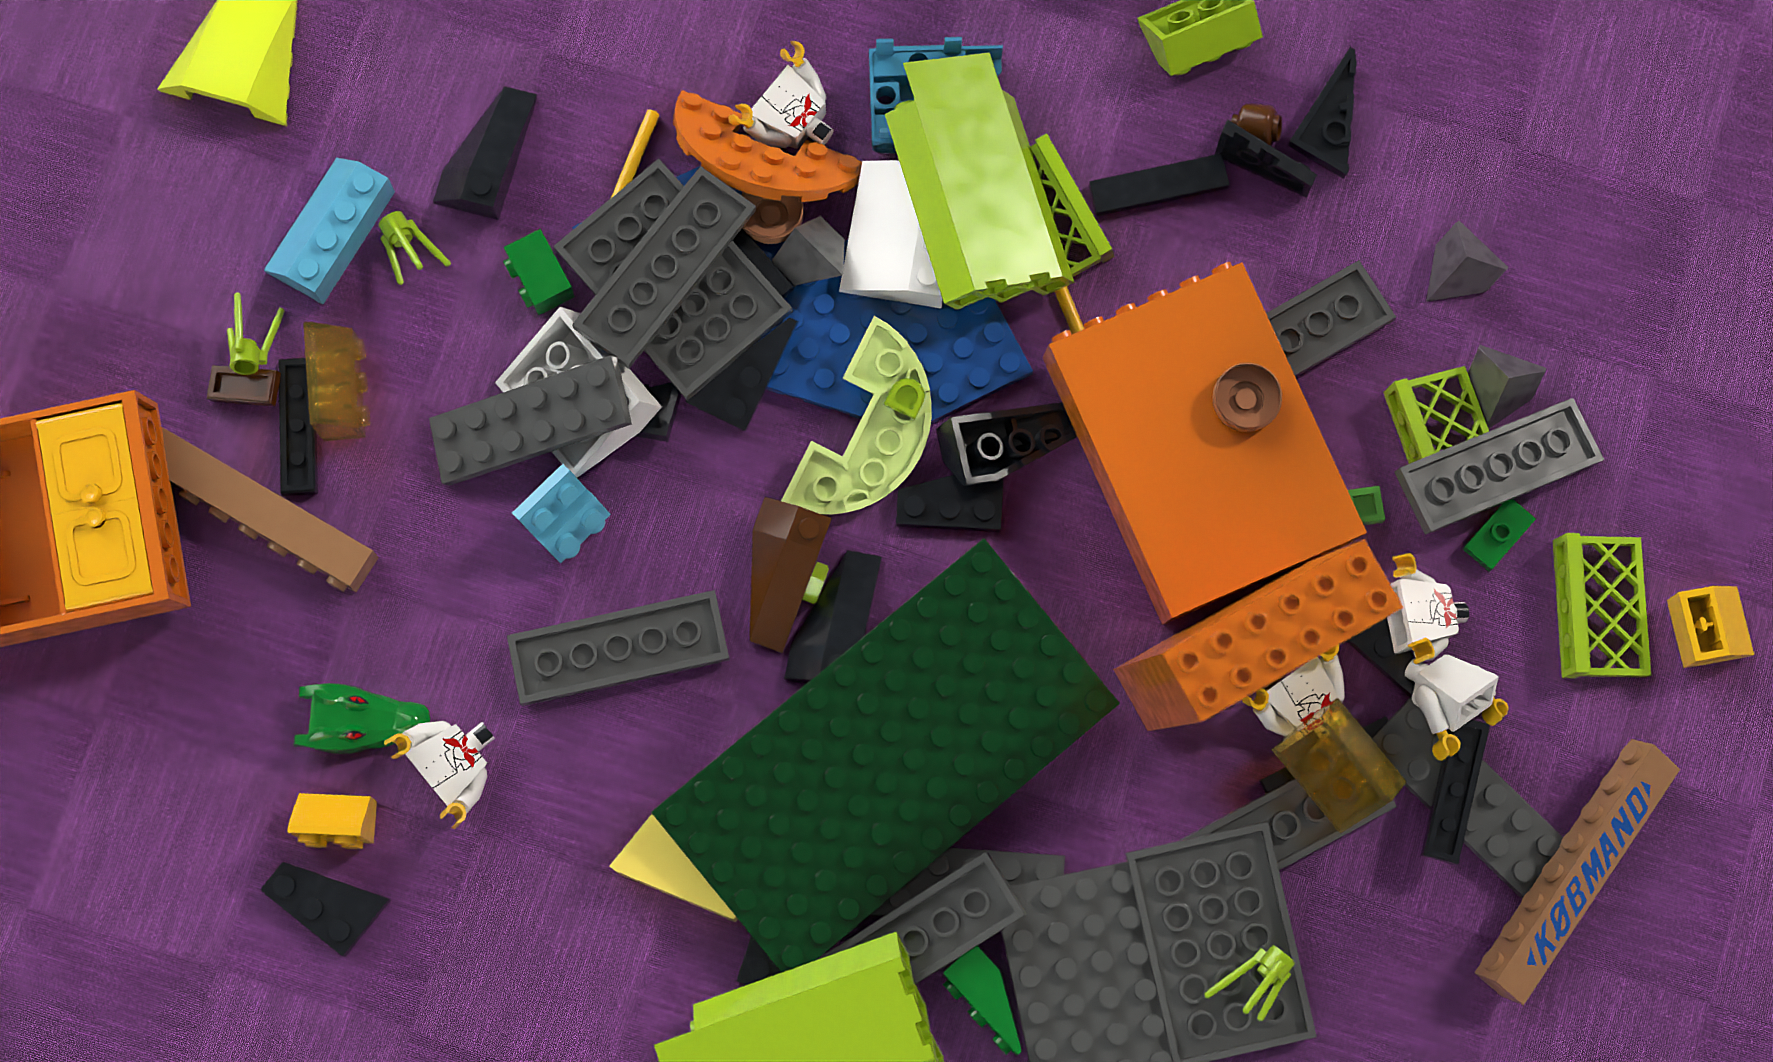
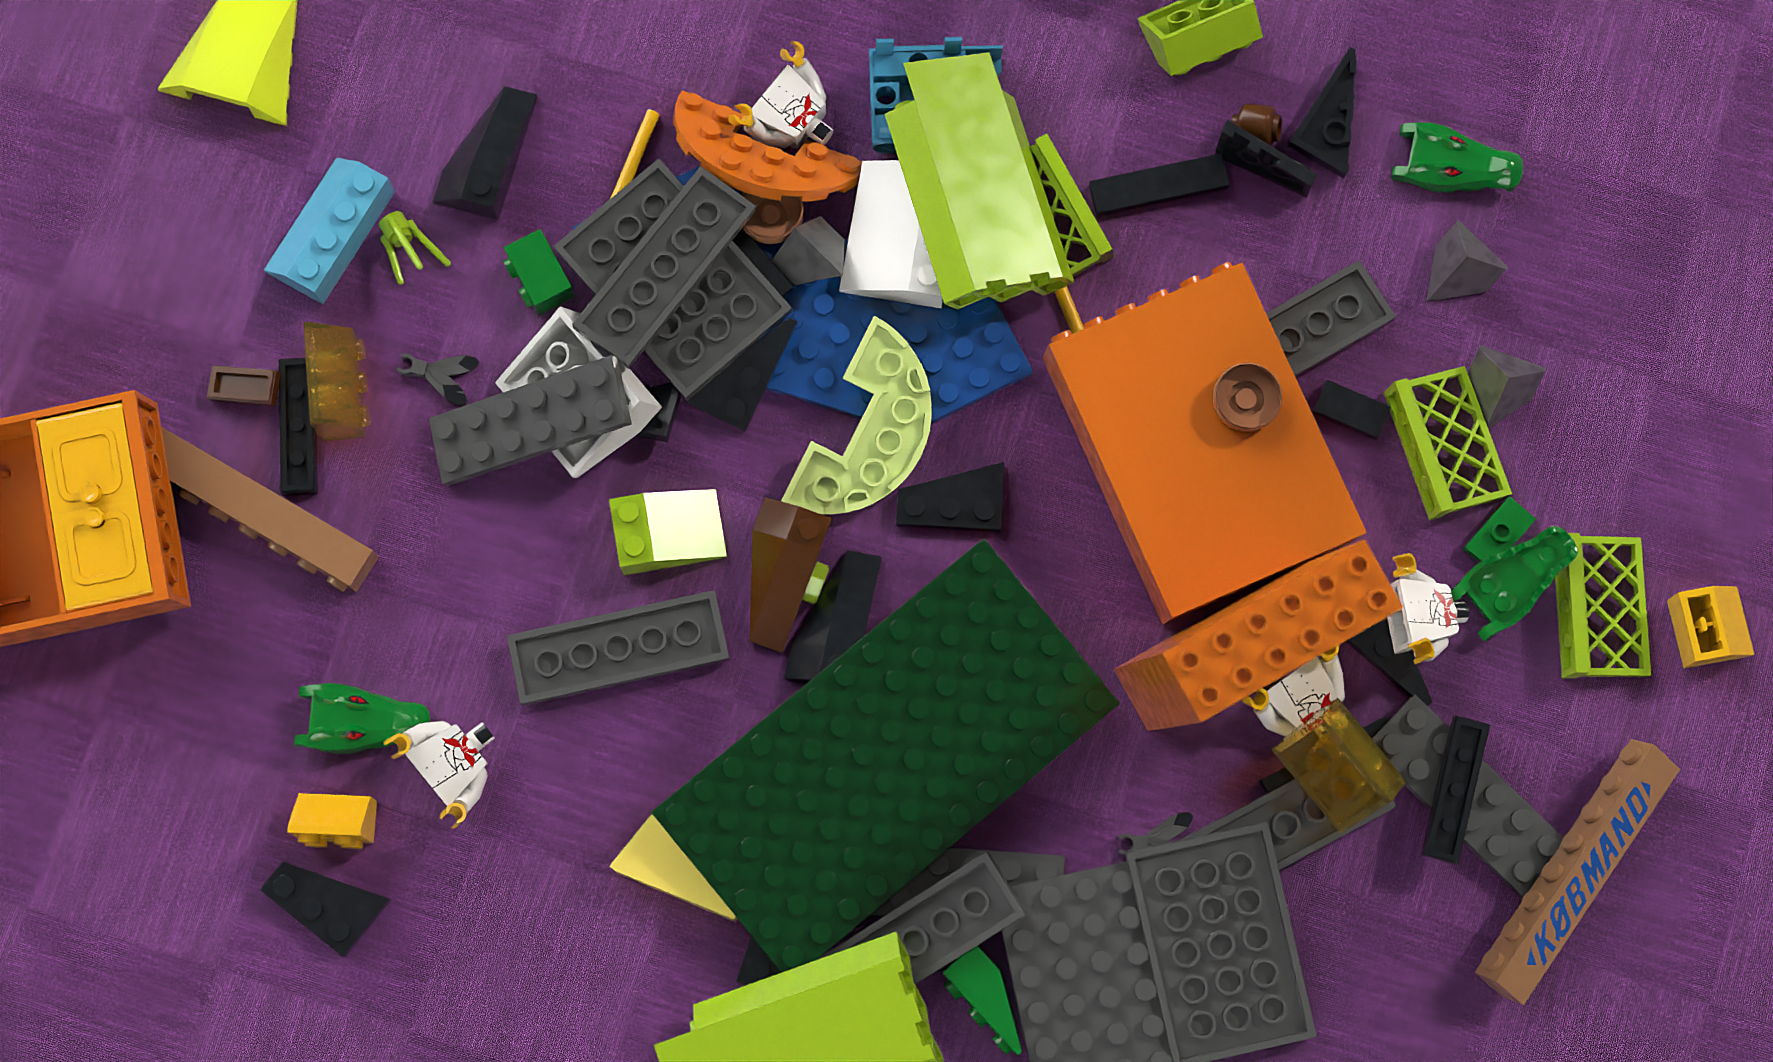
(244, 352): lime plant -> none
(439, 374): none -> dark grey piece
(562, 514): medium azure plate -> none
(667, 529): none -> slope
(906, 397): lime tile -> none
(998, 443): black wedge -> none
(1160, 834): none -> dark grey piece
(1275, 970): lime plant -> none
(1351, 410): none -> black tile
(1368, 504): bright green plate -> none
(1451, 162): none -> green animal
(1452, 695): white torso -> none
(1498, 466): dark grey plate -> none
(1512, 581): none -> green animal

